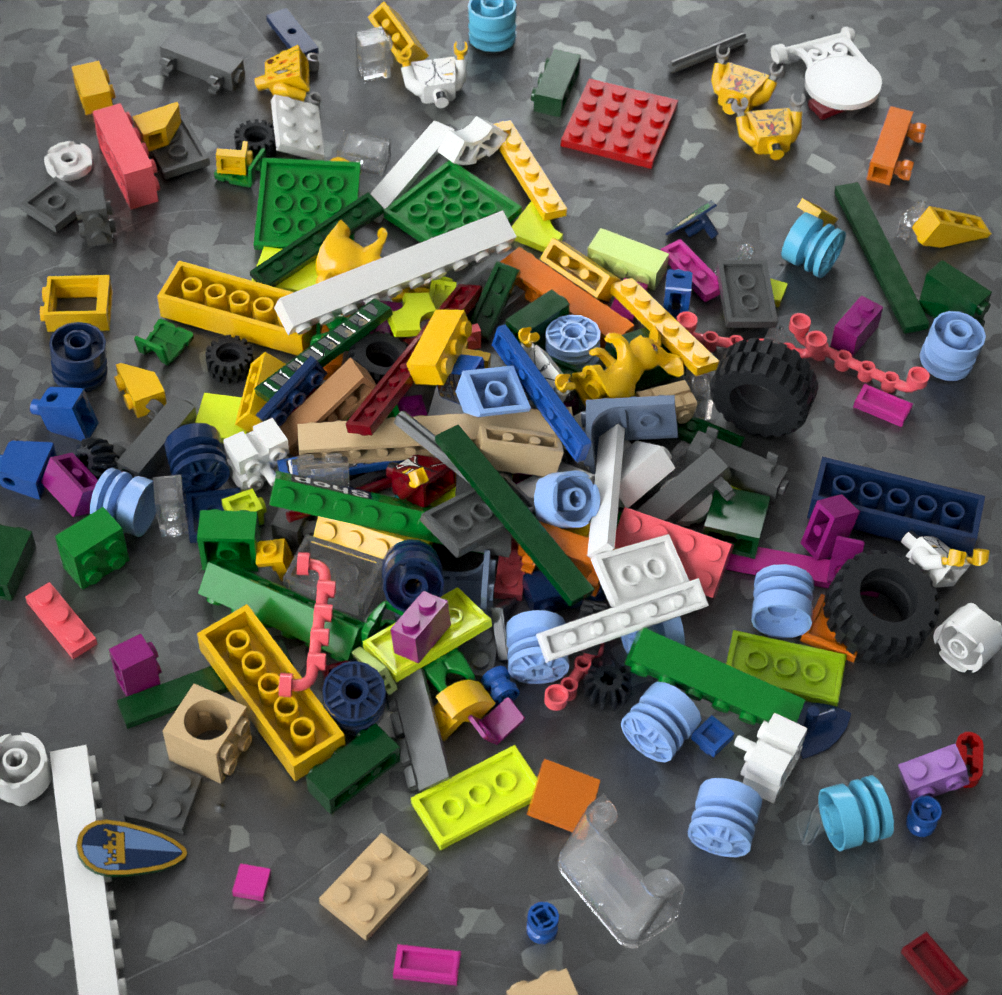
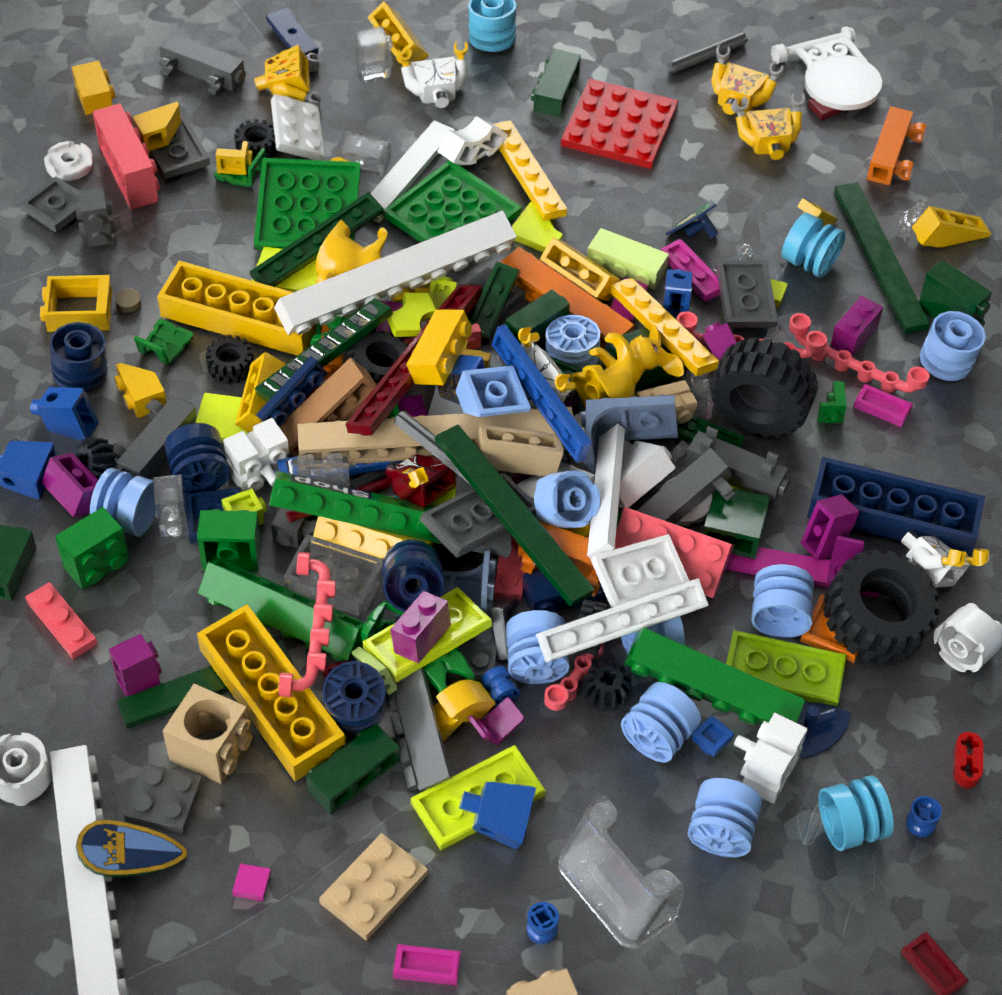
(128, 300): none -> dark tan tile
(274, 554): yellow bracket -> none
(500, 811): none -> blue torso
(561, 795): orange tile -> none
(718, 339): none -> magenta brick
(835, 406): none -> green bracket
(934, 773): medium lavender brick -> none

